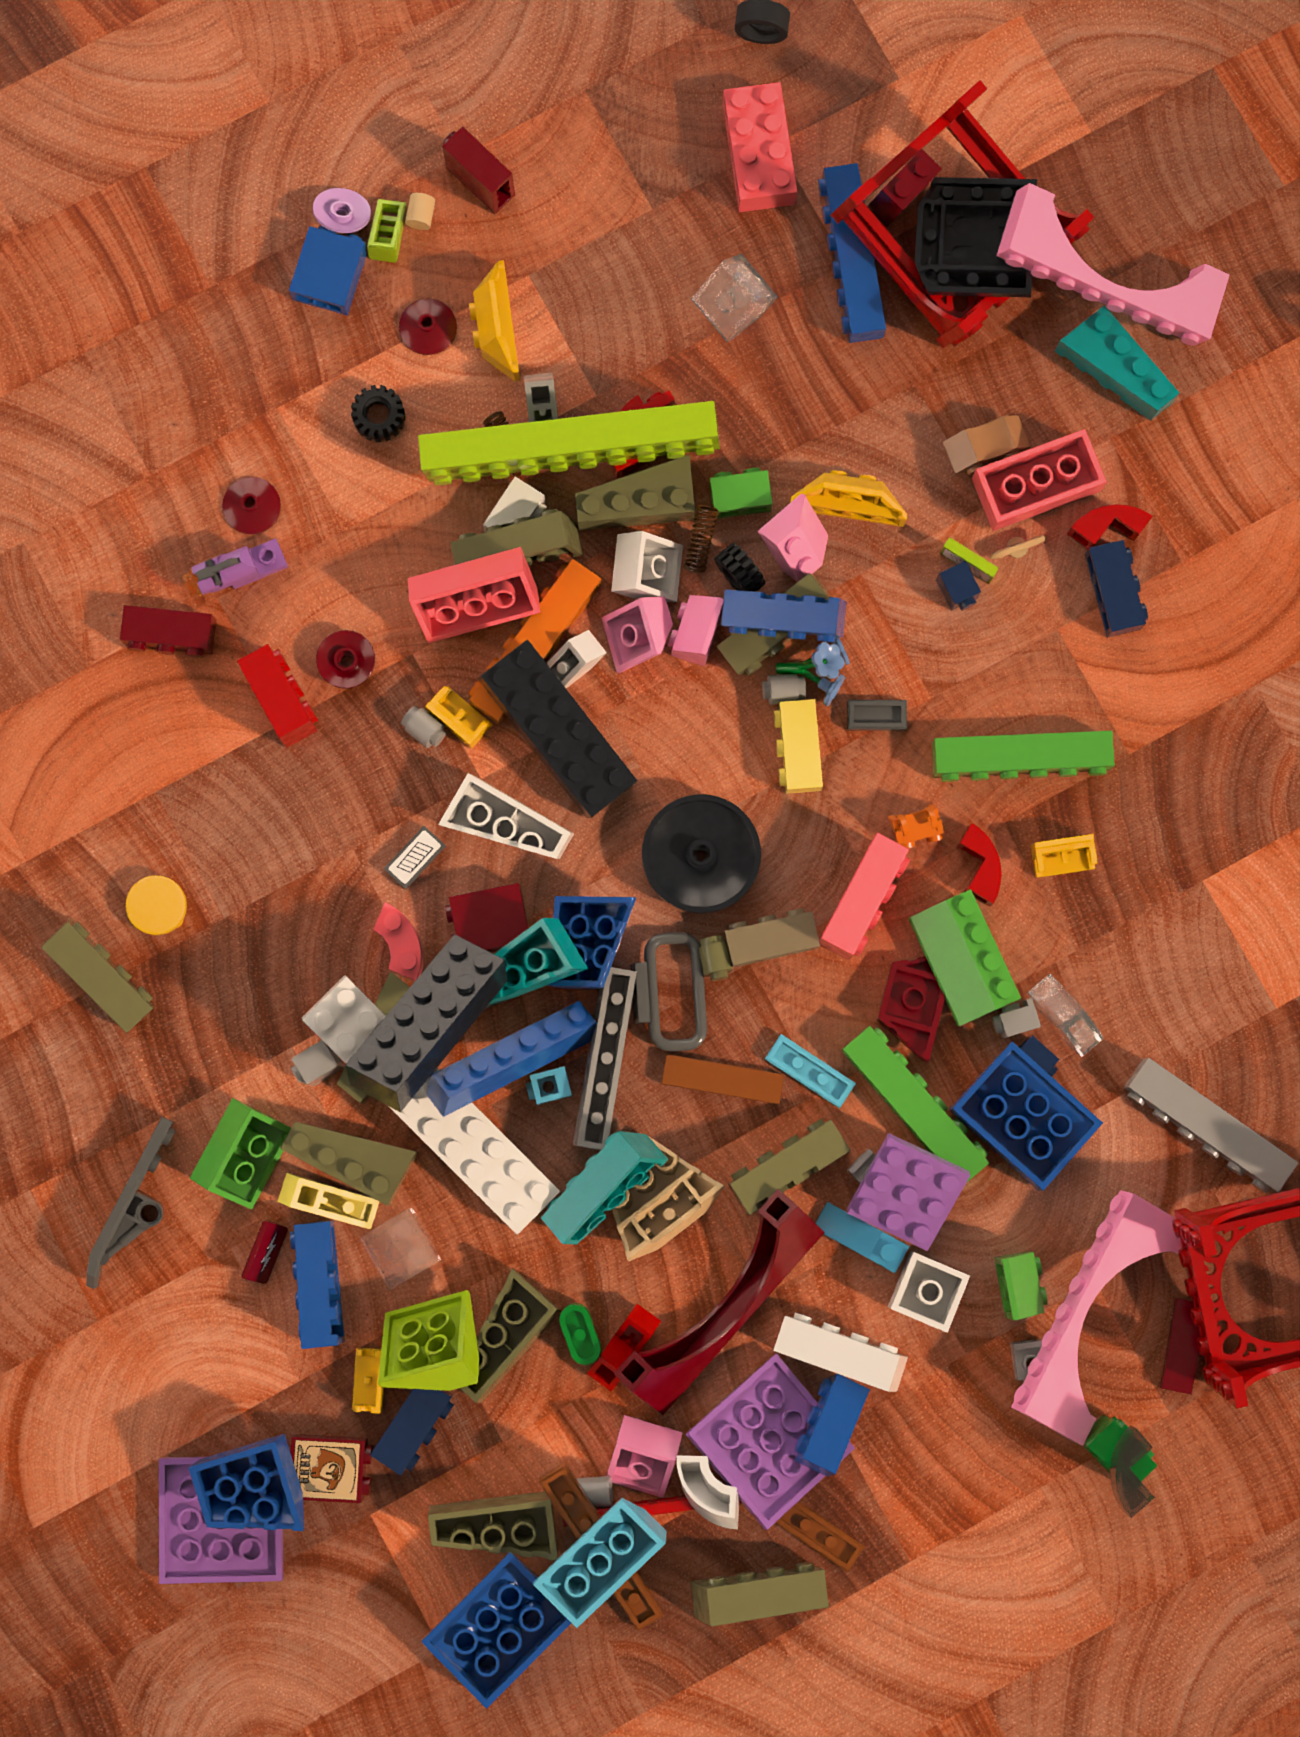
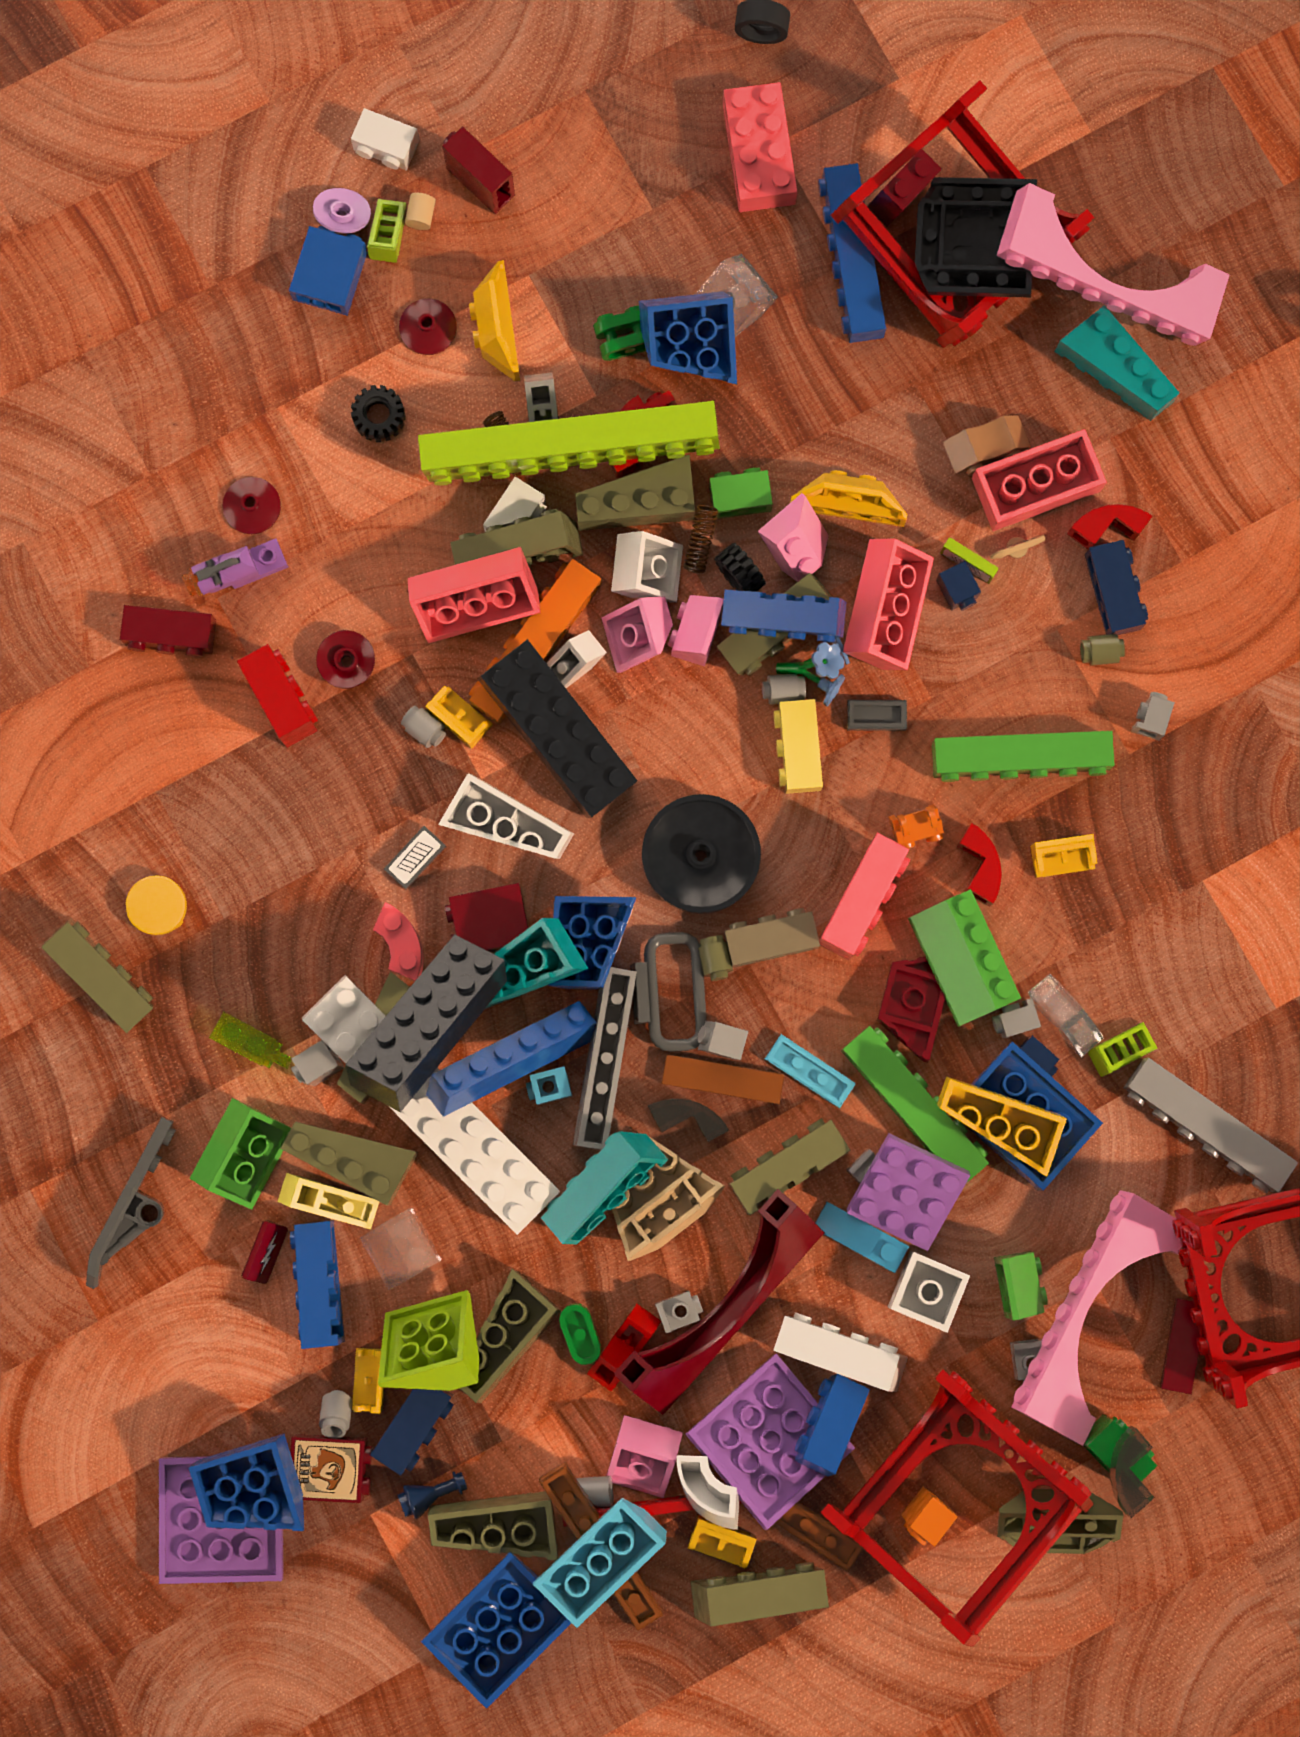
(249, 1042): none -> clear neon green hinge
(335, 1414): none -> light grey brick
(384, 140): none -> white brick
(418, 1498): none -> dark blue piece
(610, 326): none -> green brick
(667, 1307): none -> light grey brick
(674, 1111): none -> clear smoke brick
(691, 334): none -> blue wedge
(722, 1040): none -> light grey brick
(722, 1543): none -> yellow hinge
(888, 604): none -> coral brick
(927, 1517): none -> orange brick
(948, 1407): none -> red arch
(1009, 1123): none -> yellow wedge
(1085, 1533): none -> olive wedge
(1102, 649): none -> olive brick
(1107, 1061): none -> lime slope
(1153, 716): none -> light grey brick

